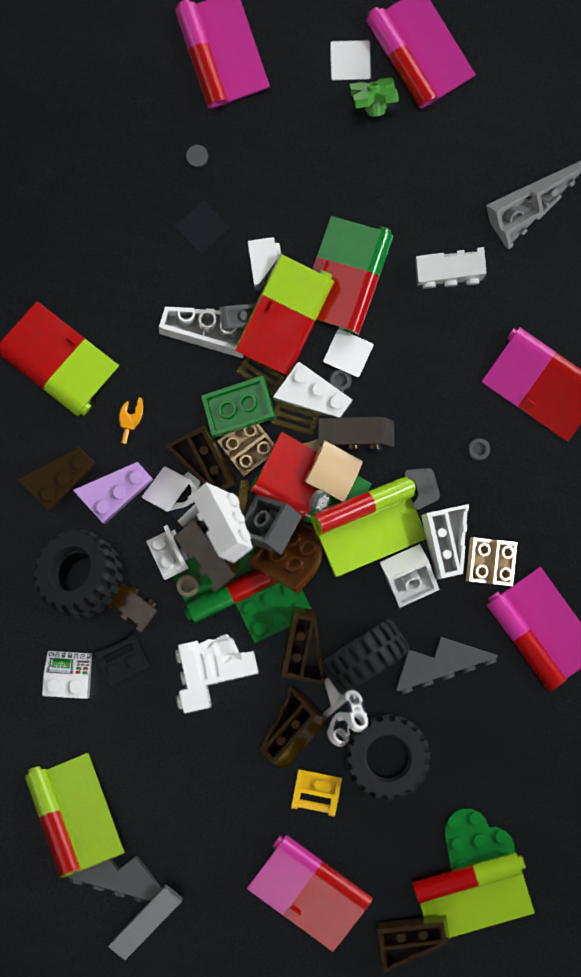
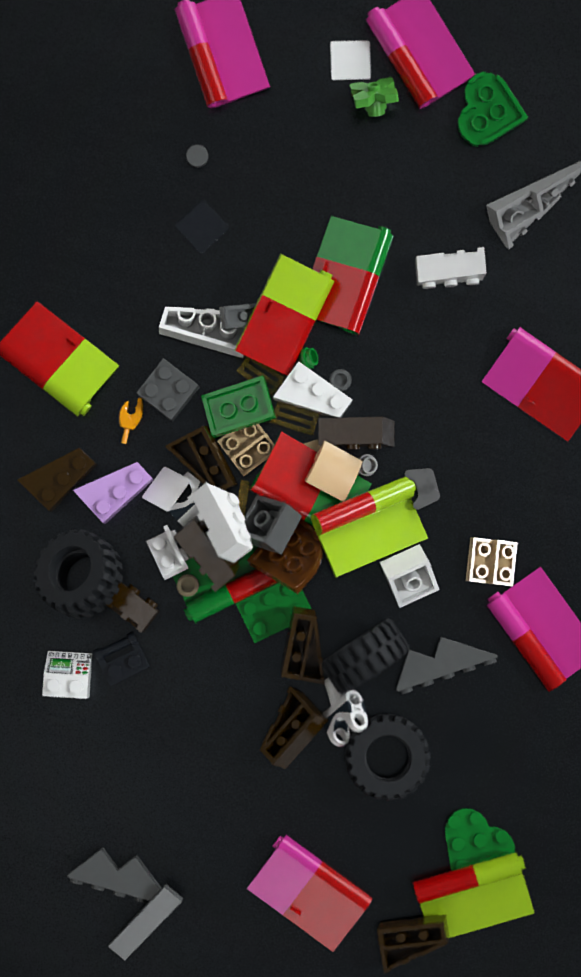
(74, 815): lime door -> none
(168, 390): none -> dark grey brick
(209, 664): white brick -> none
(263, 258): white slope -> none
(309, 357): none -> green plate
(318, 785): yellow plate -> none
(319, 500): clear light blue tile -> none
(348, 352): white sticker -> none
(368, 465): none -> light grey plate
(446, 540): white wedge -> none
(479, 449): dark grey tile -> none
(489, 110): none -> green plate

